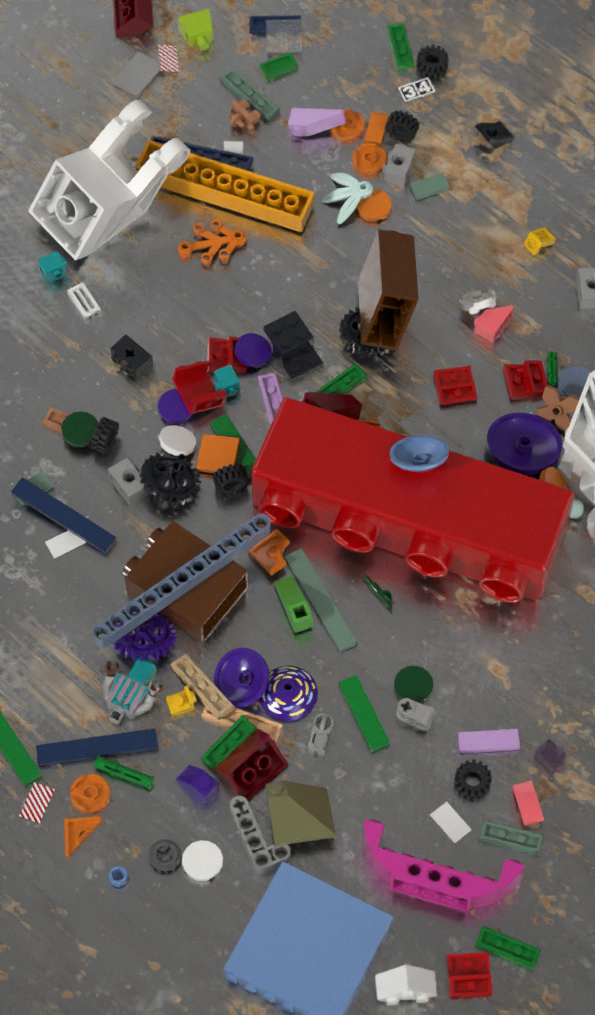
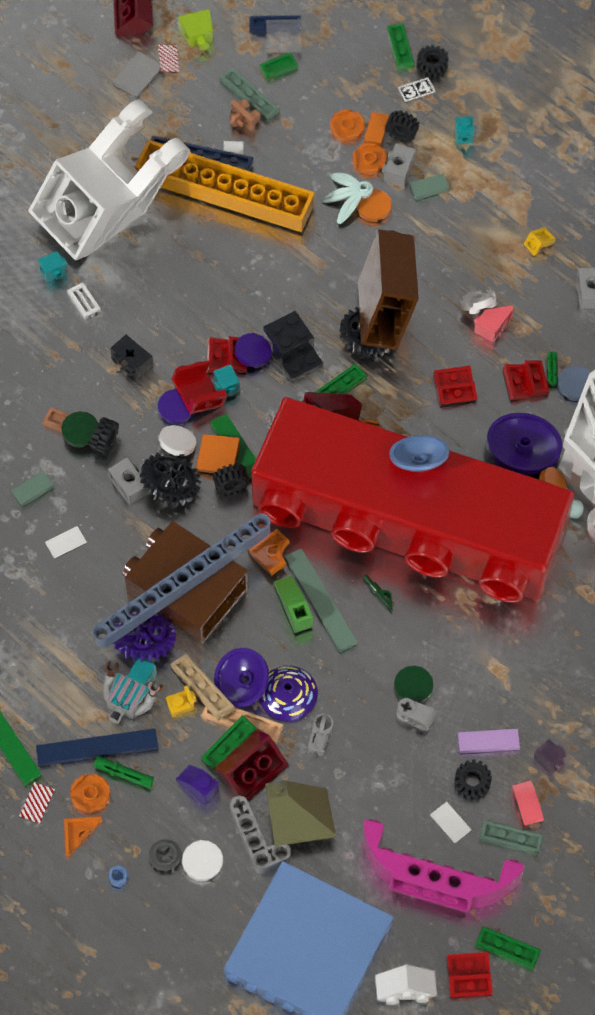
(63, 515): dark blue tile -> none
(214, 242): orange plant -> none
(271, 394): lavender tile -> none
(312, 121): lavender slope -> none
(364, 713): green tile -> none
(464, 130): none -> teal brick
(495, 133): black slope -> none
(557, 407): nougat plant -> none

